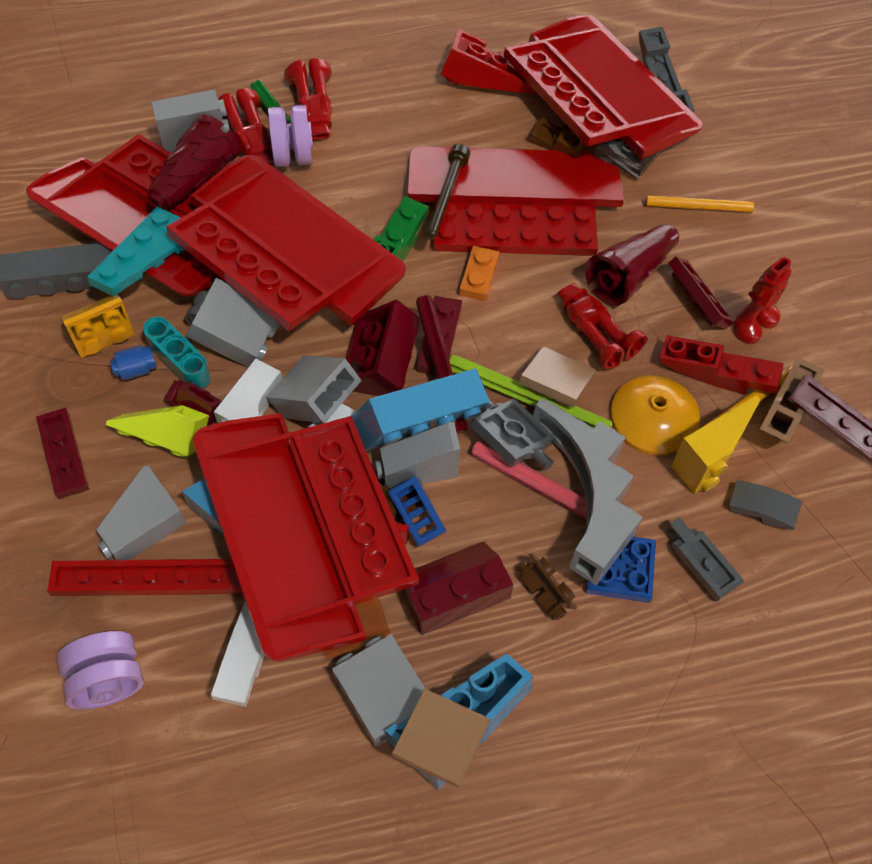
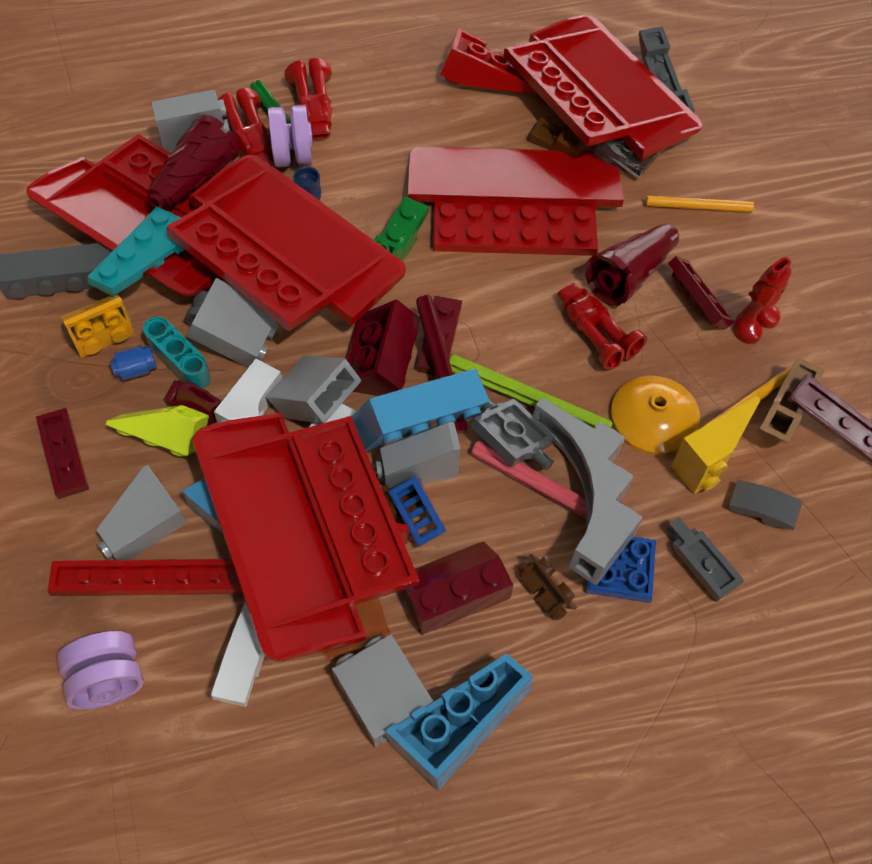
(309, 180): none -> dark blue wheel
(441, 738): medium nougat tile -> none
(458, 158): dark brown piece -> none
(479, 273): orange plate -> none
(557, 377): medium nougat tile -> none
(713, 366): red slope -> none

